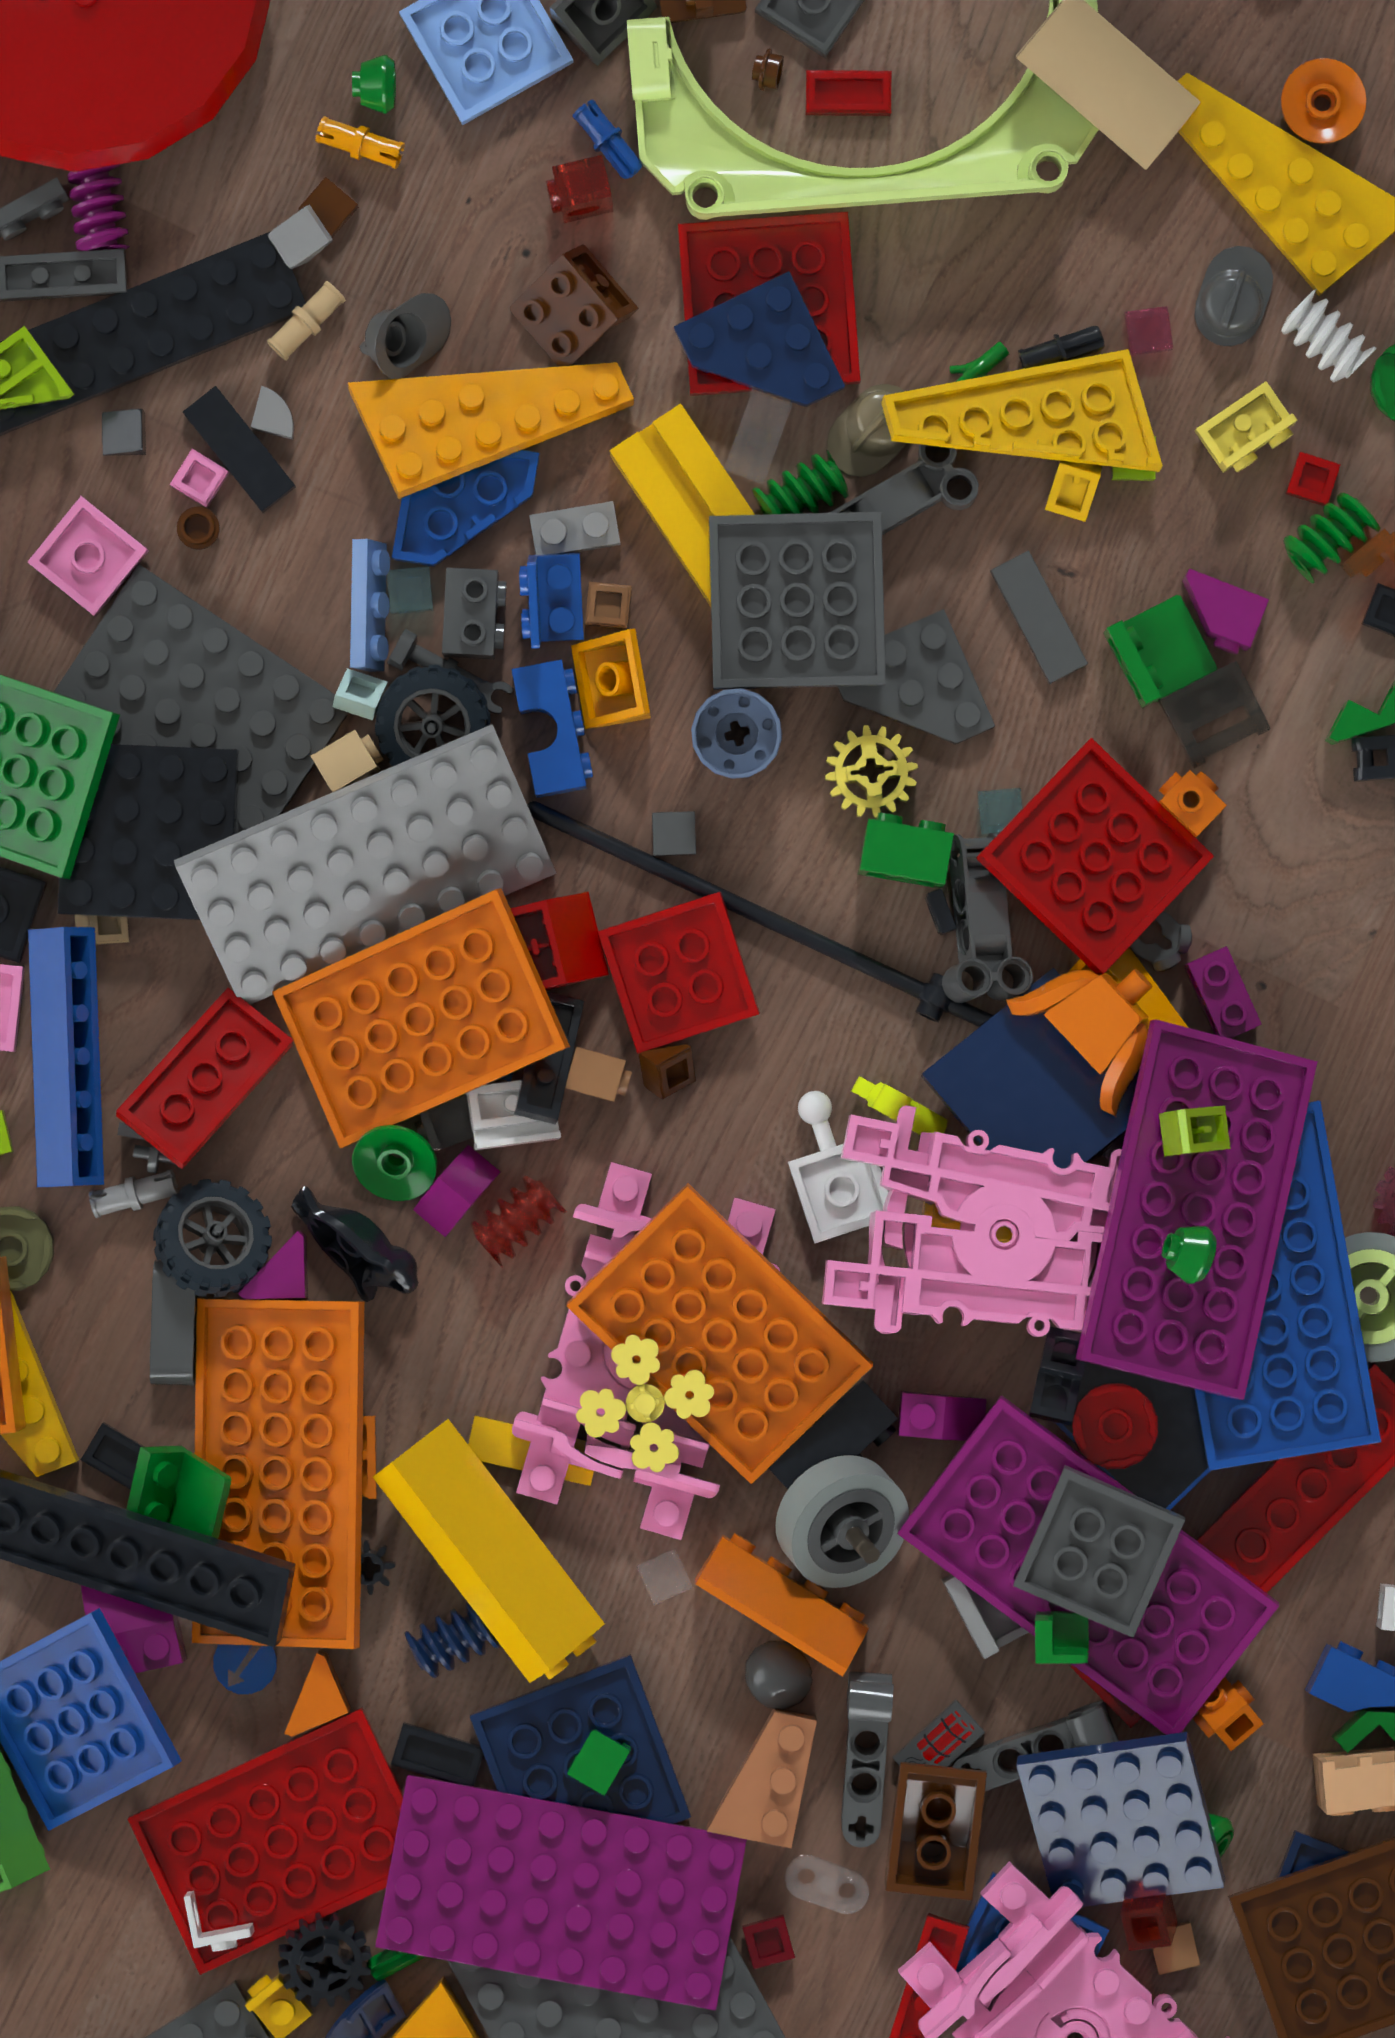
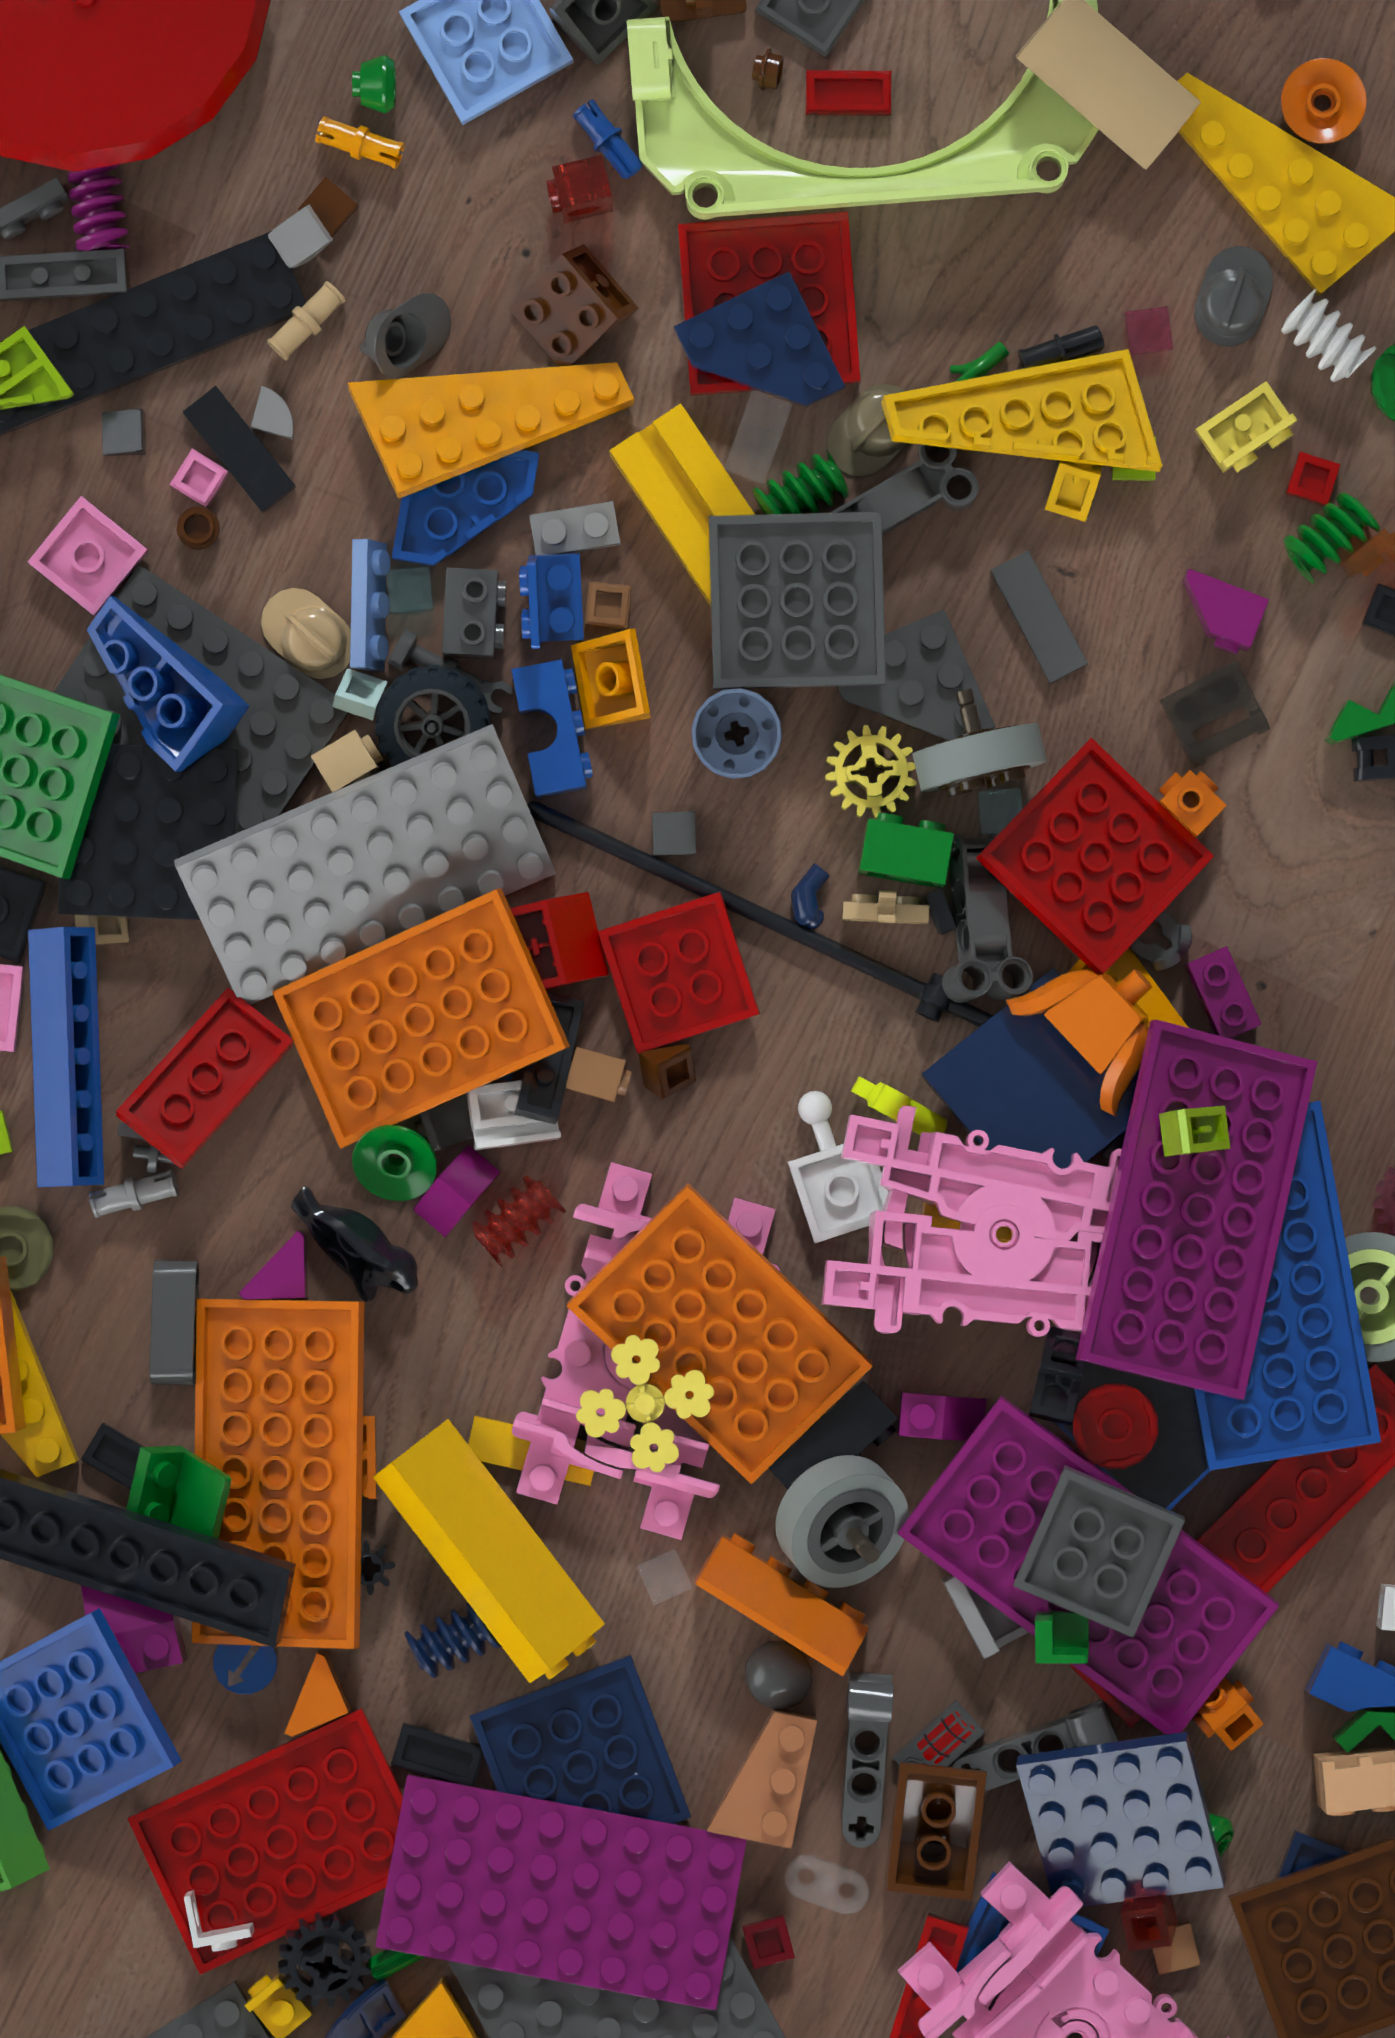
(174, 695): none -> blue wedge
(200, 1274): black wheel -> none
(307, 633): none -> tan piece
(598, 1761): green panel -> none
(804, 898): none -> dark blue arm
(887, 910): none -> tan plate
(979, 754): none -> light grey wheel
(1160, 650): green bracket -> none
(1190, 1252): green cone -> none

